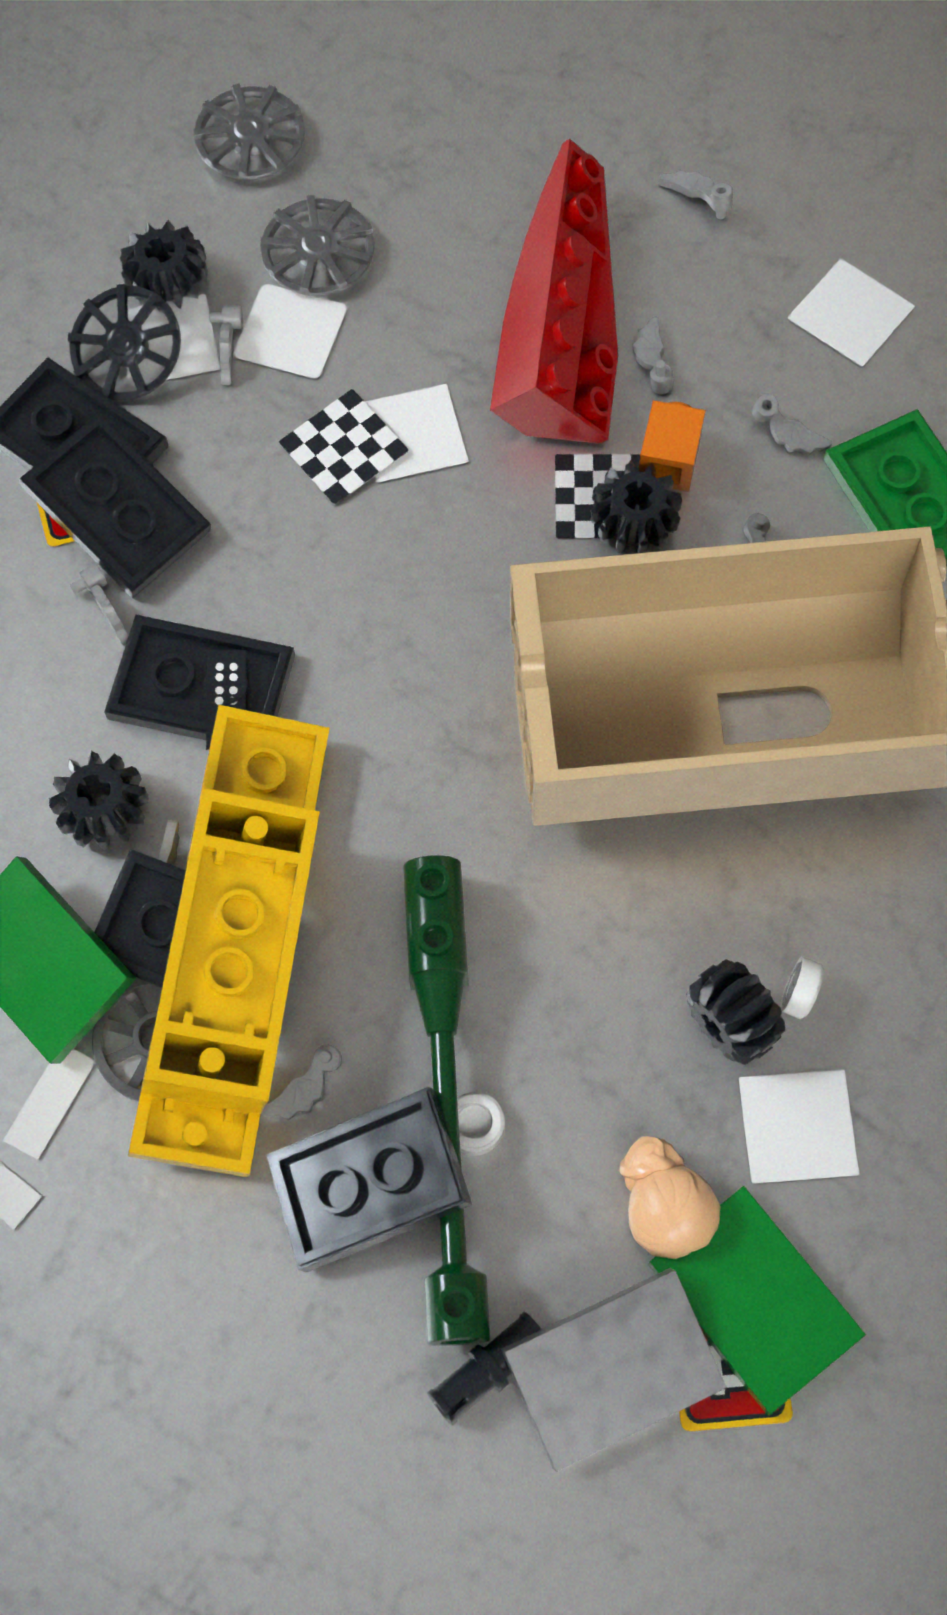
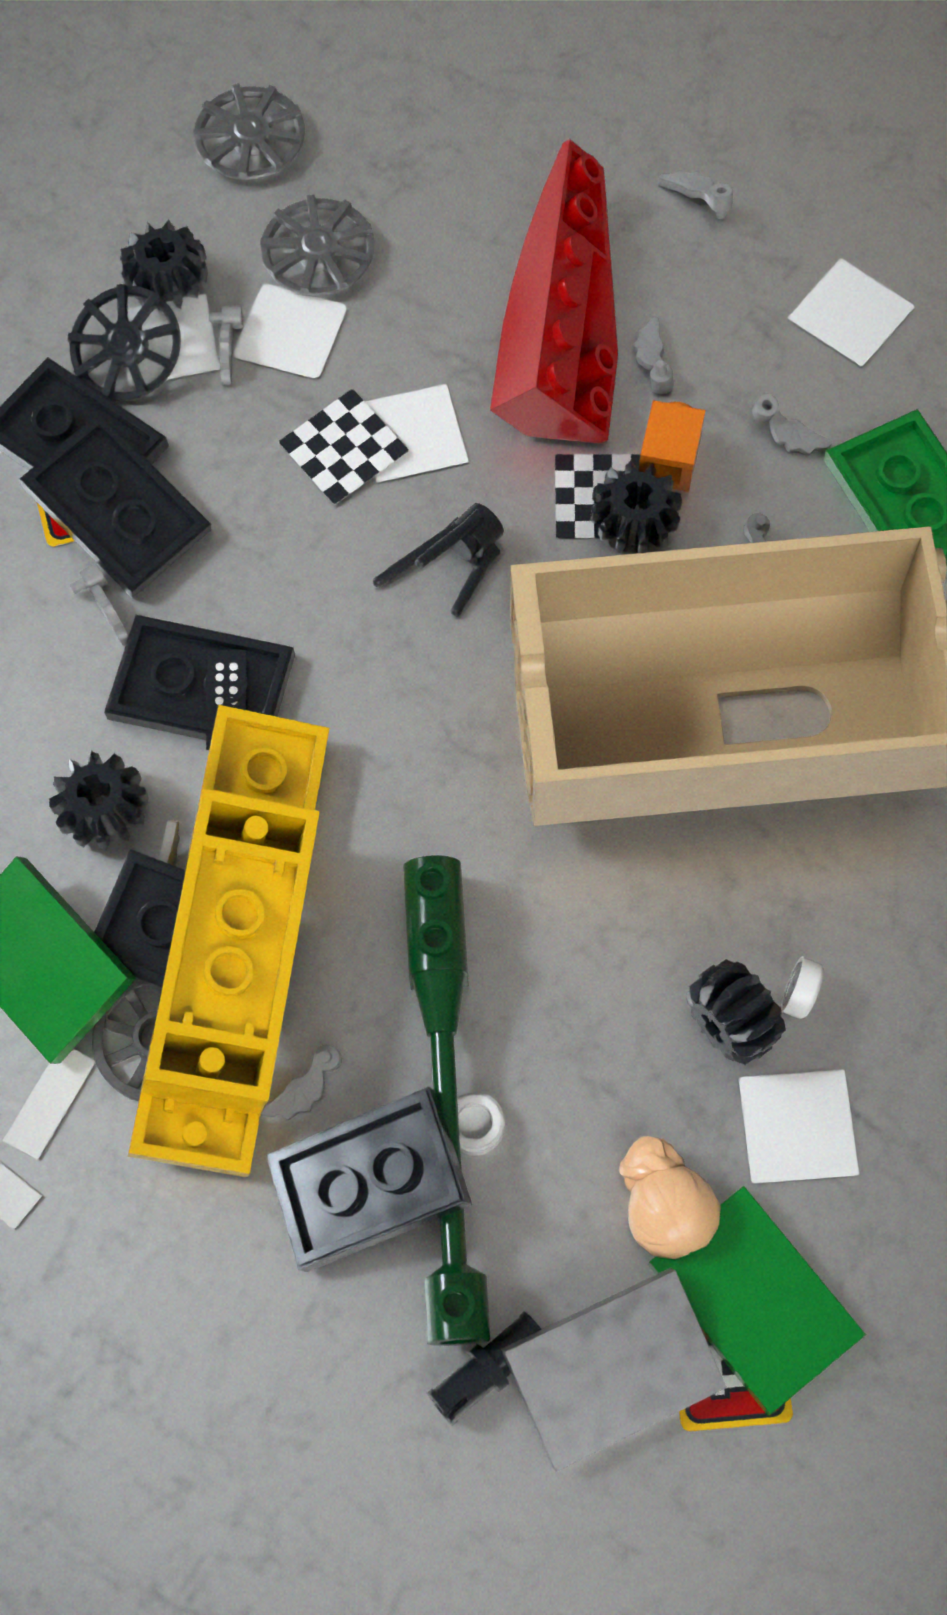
(468, 536): none -> black plant

